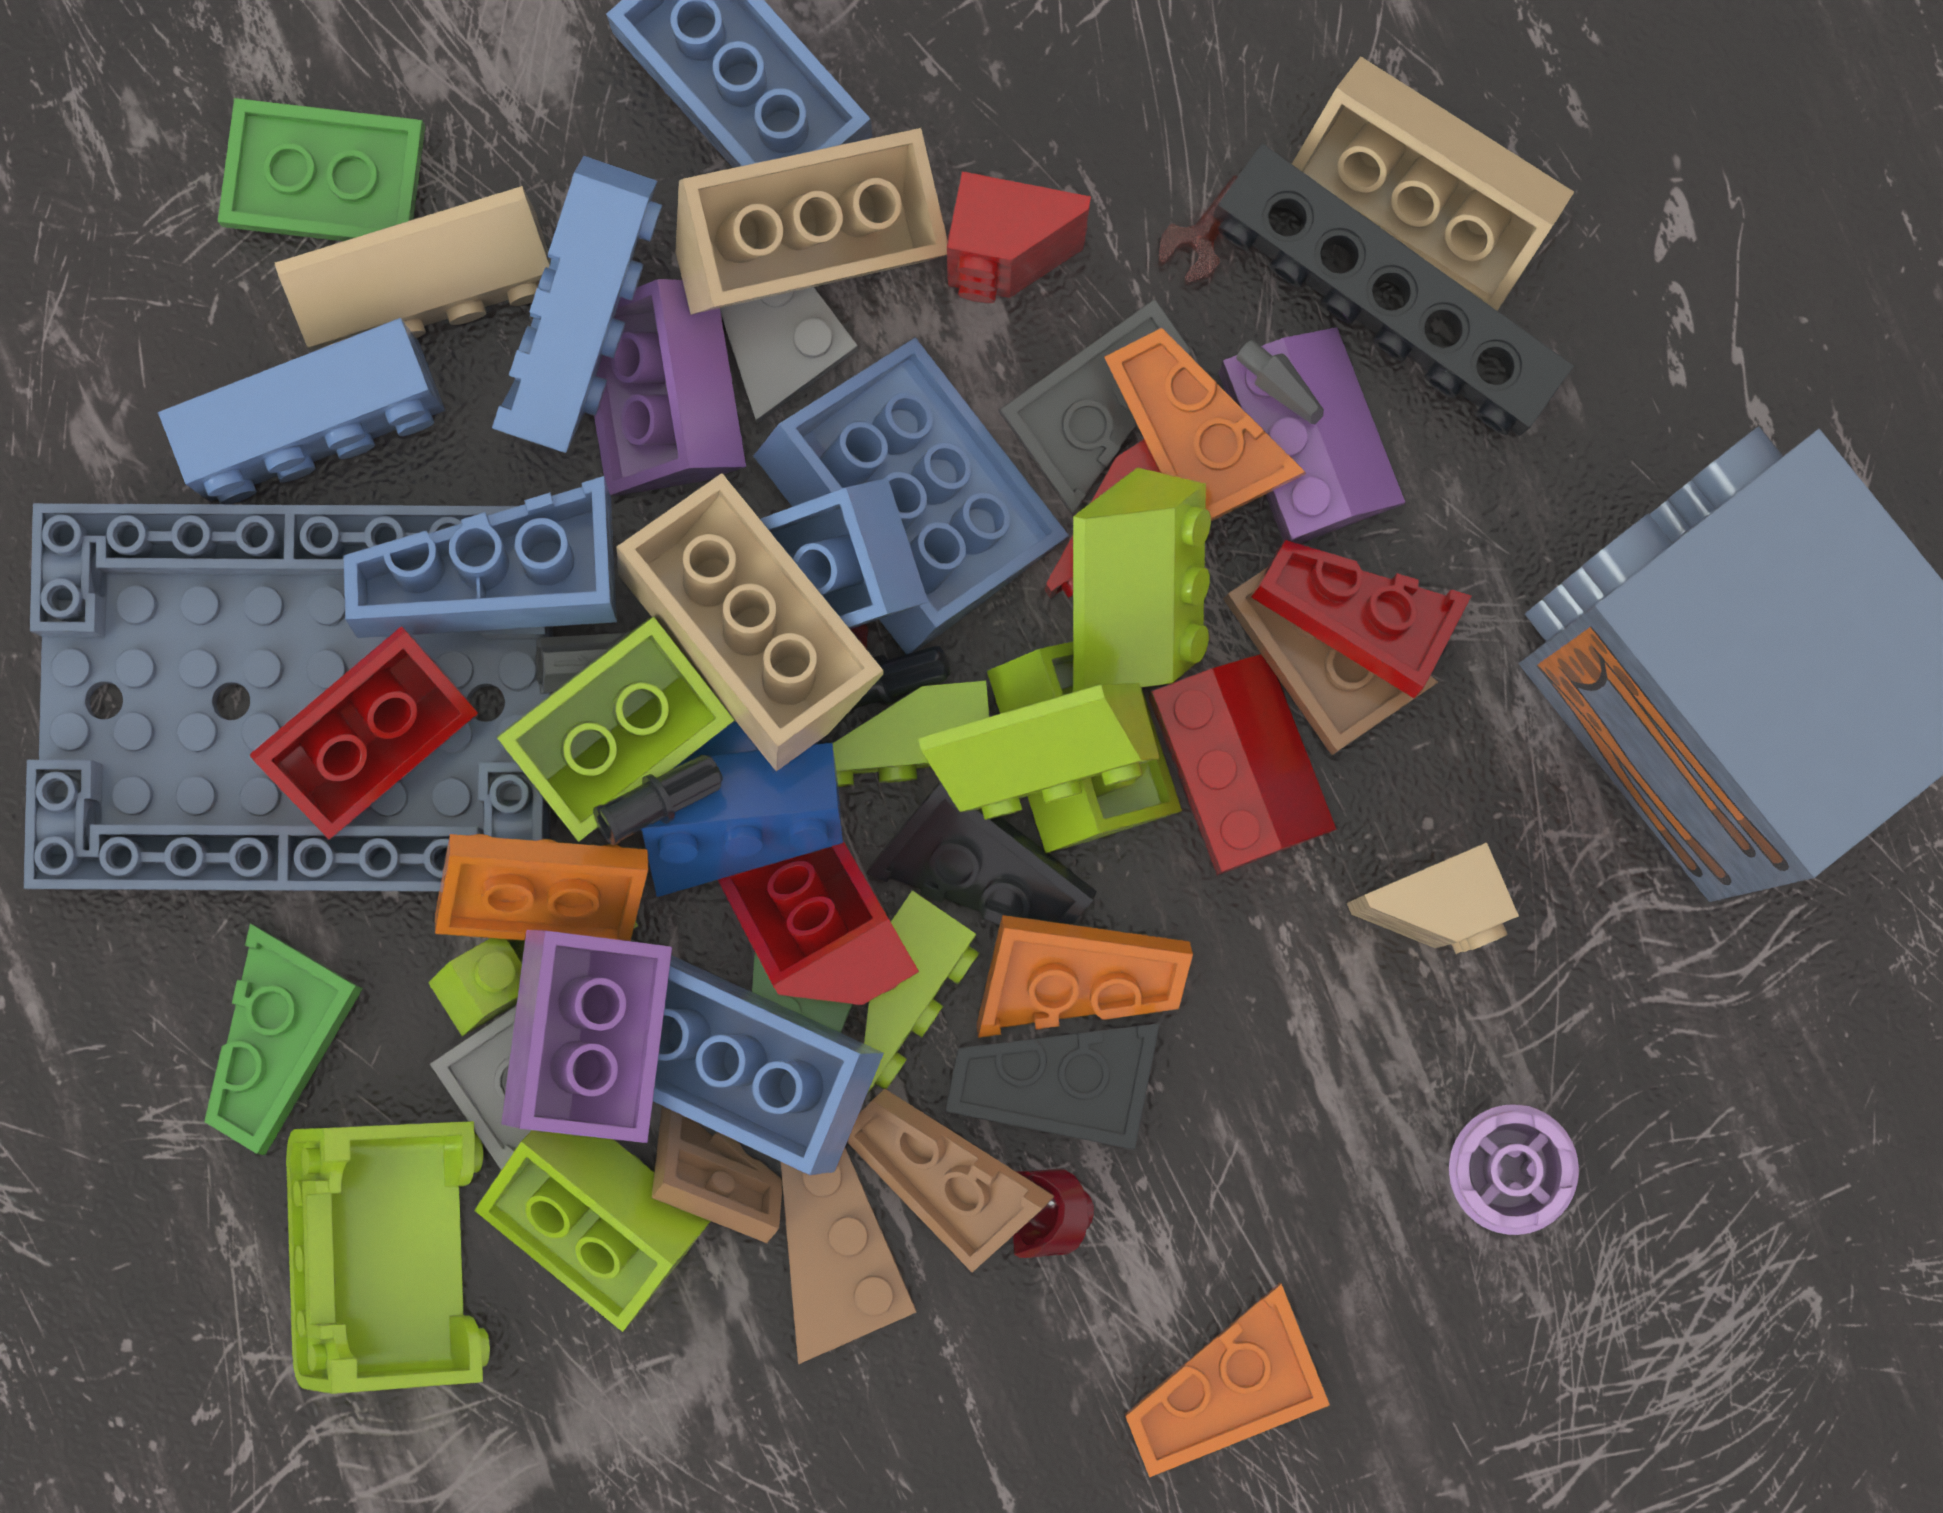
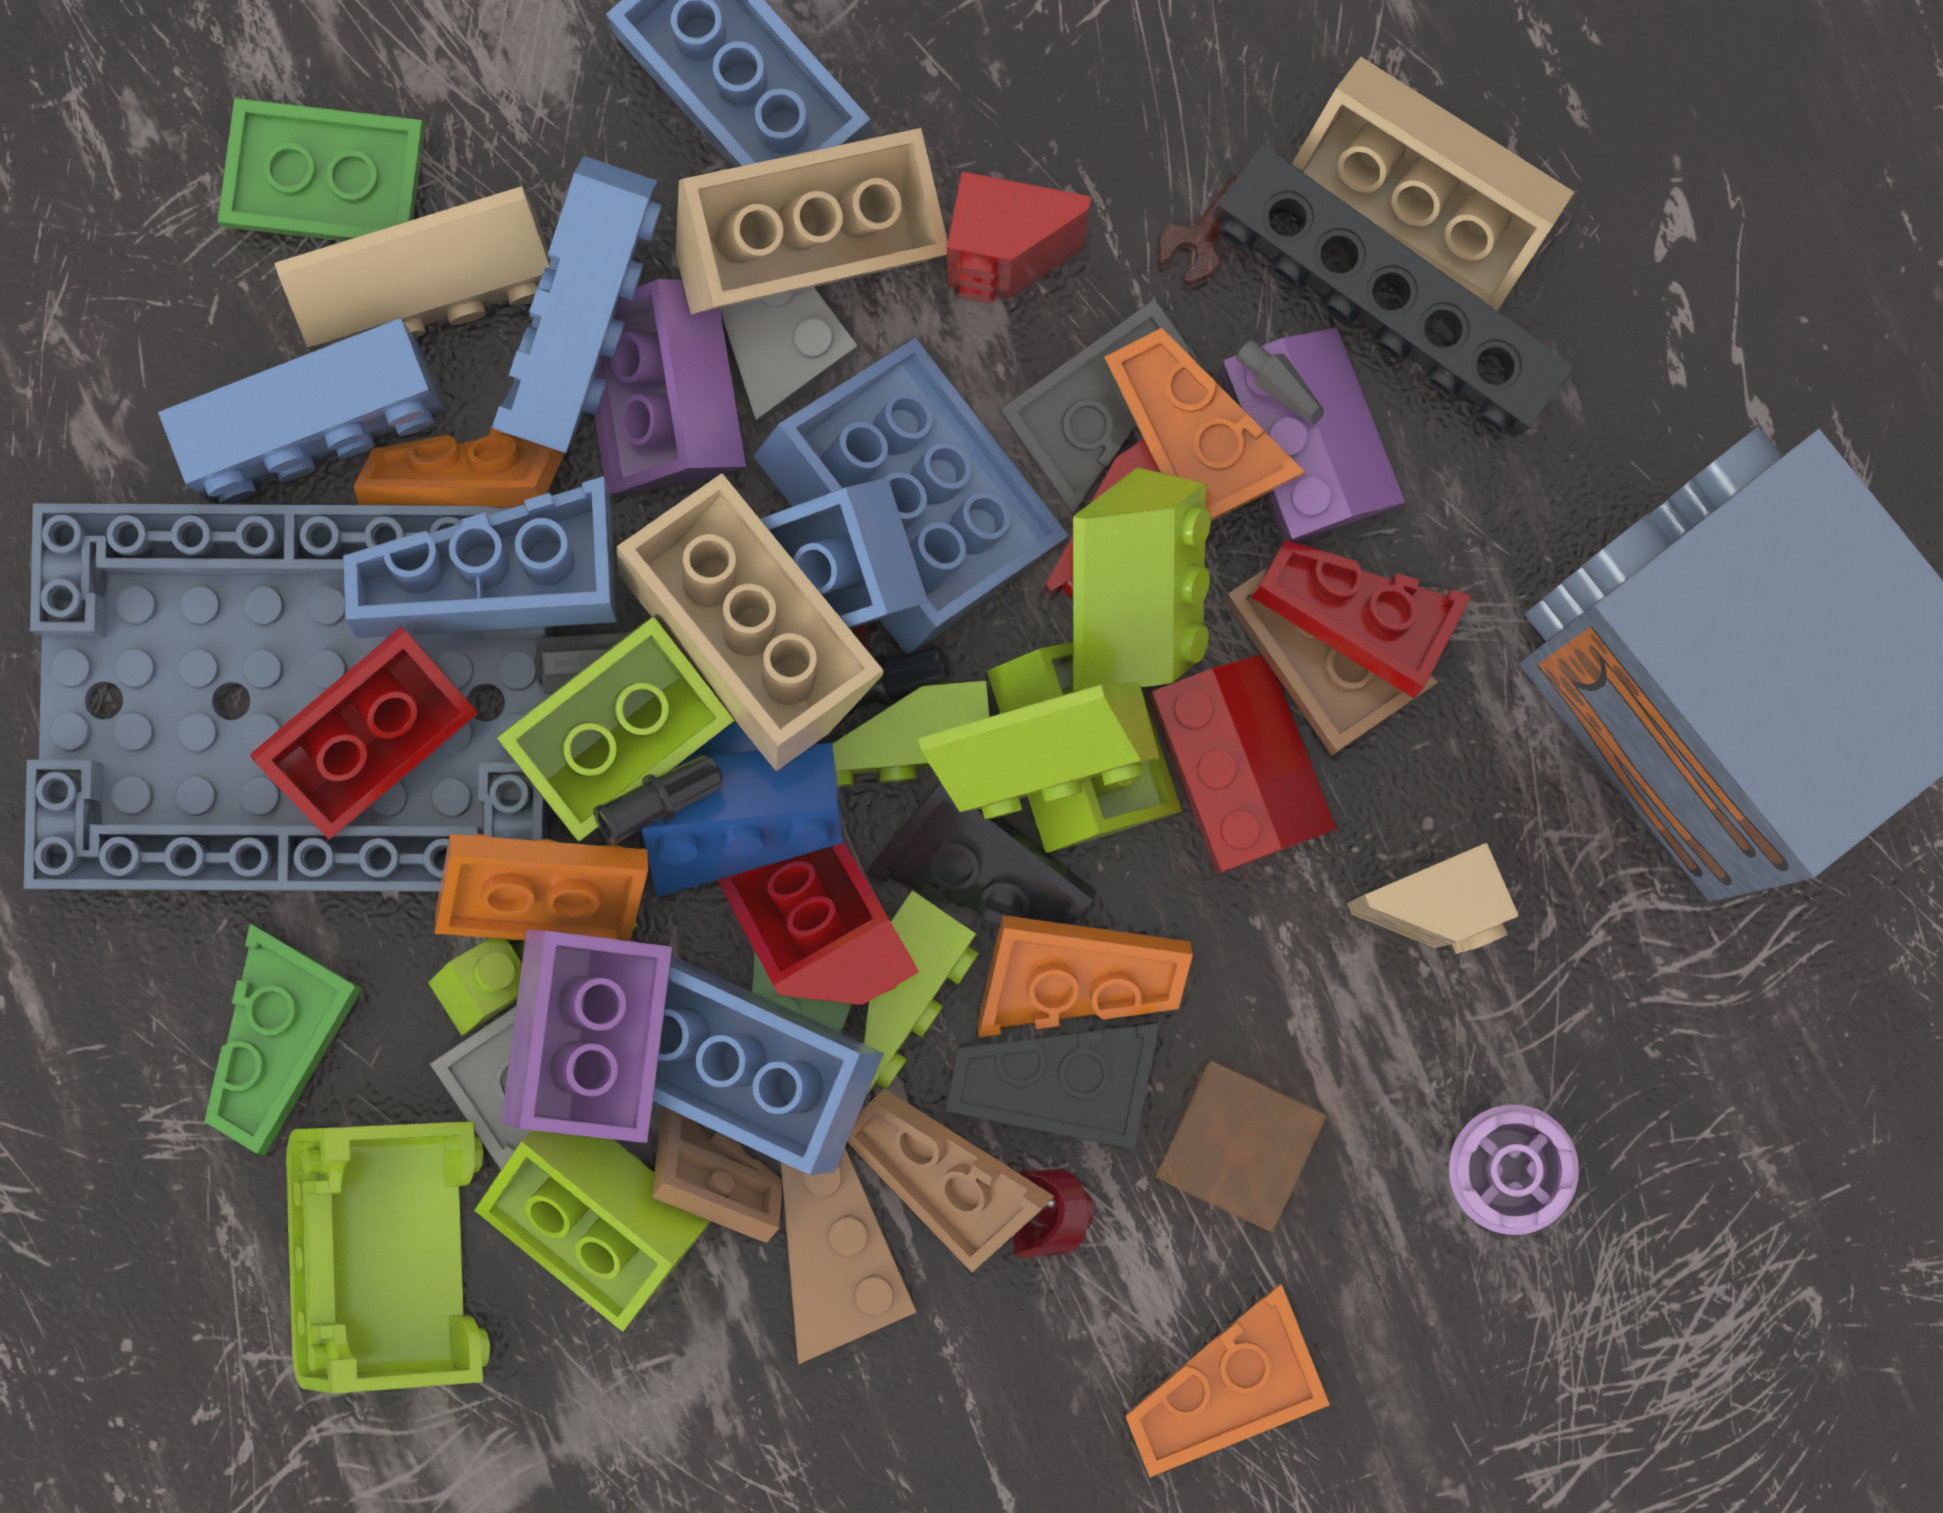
(439, 472): none -> orange wing
(1240, 1146): none -> clear orange plate

